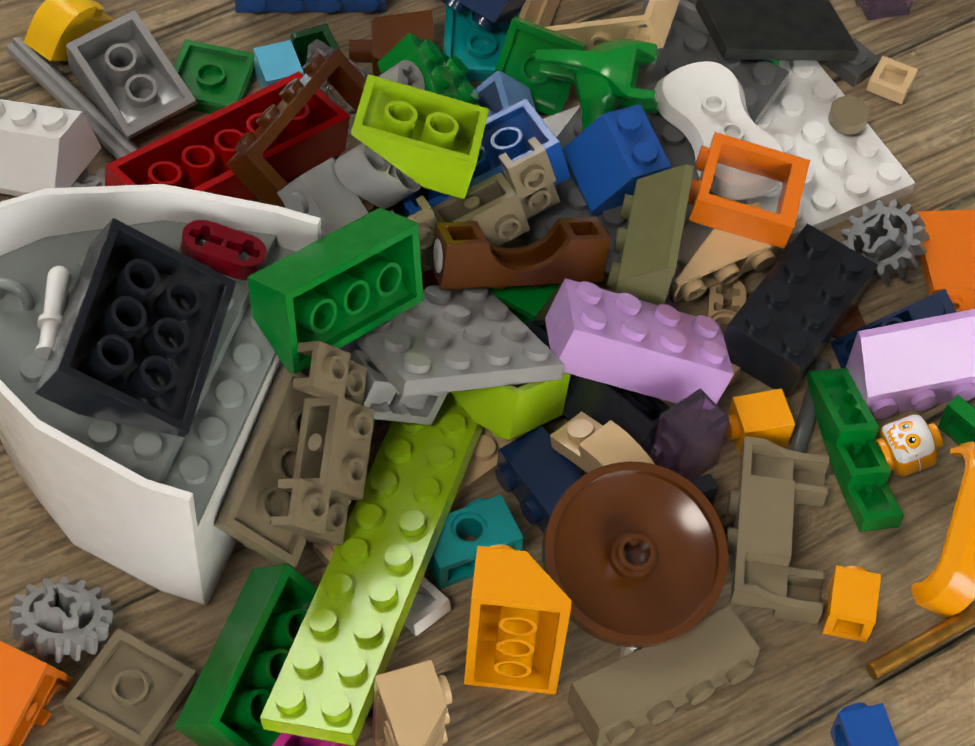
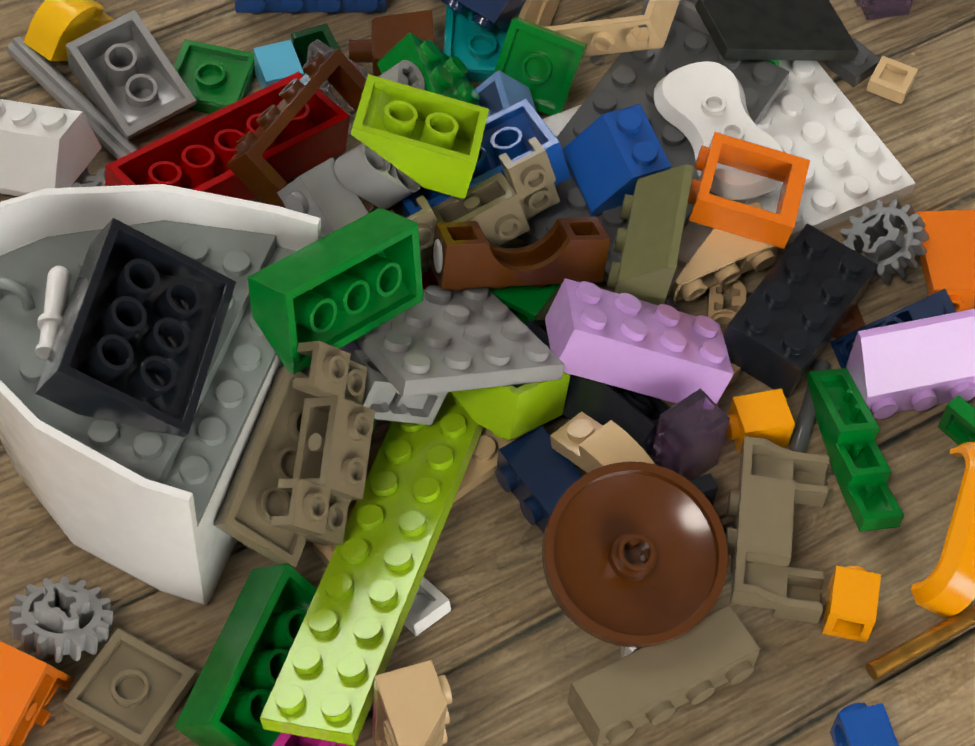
(223, 248): dark red beam -> none
(482, 518): teal brick -> none
(515, 623): light orange slope -> none
(603, 75): green piece -> none
(848, 115): dark tan tile -> none
(909, 444): head -> none

